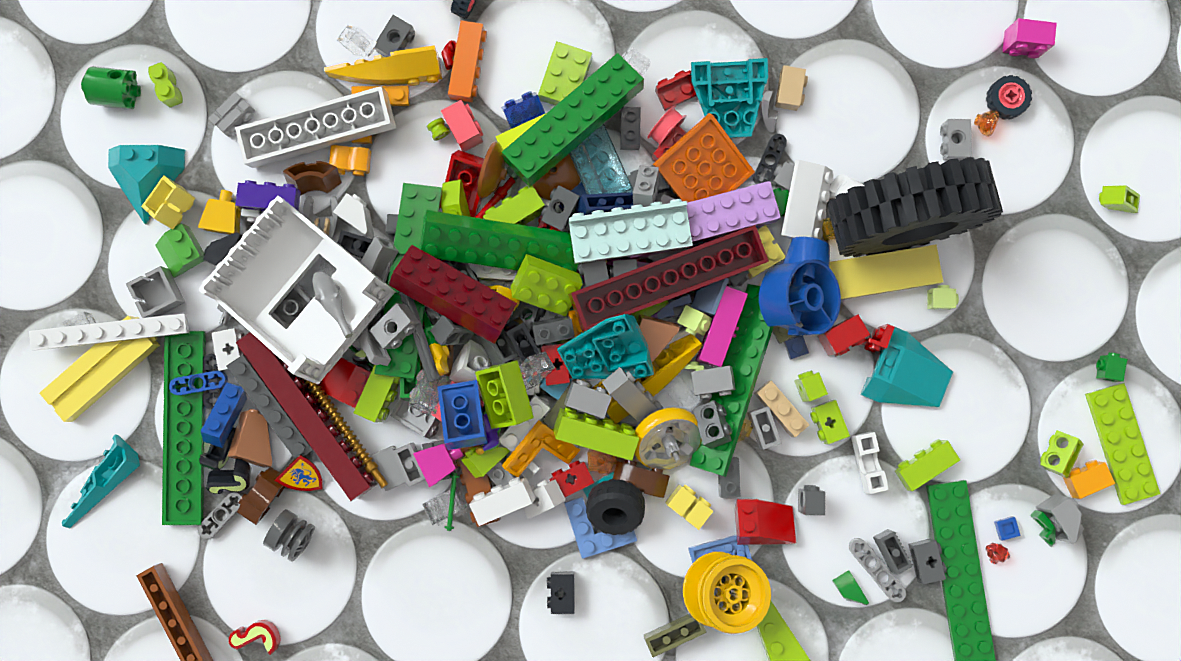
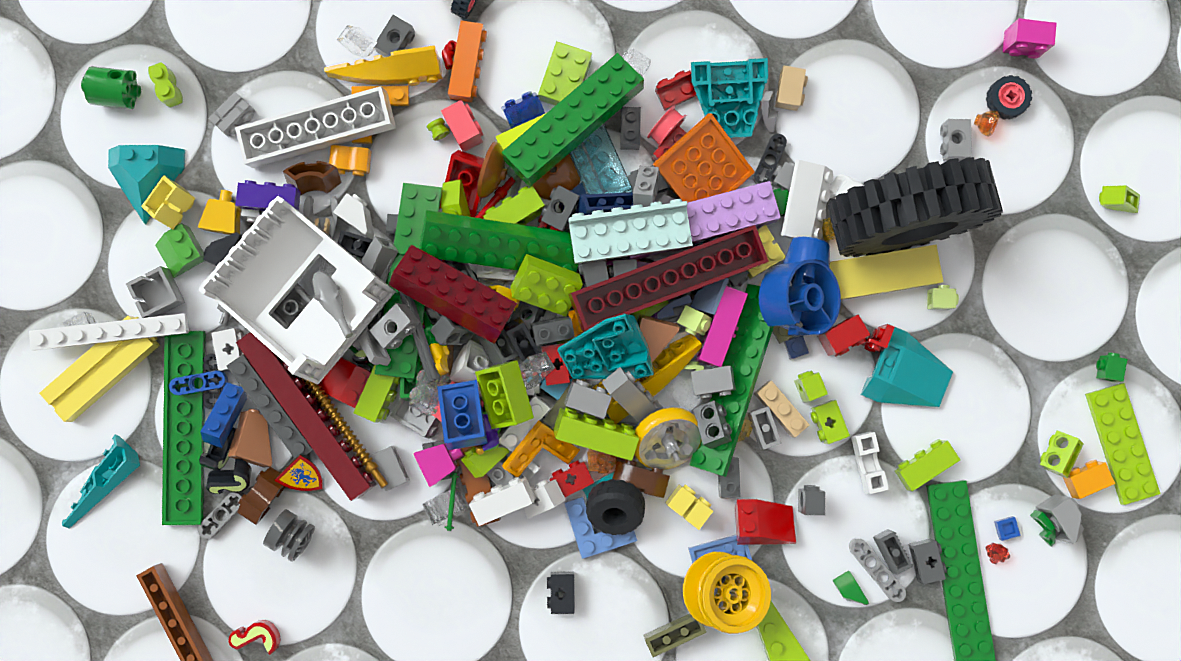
(408, 464): light grey brick -> none

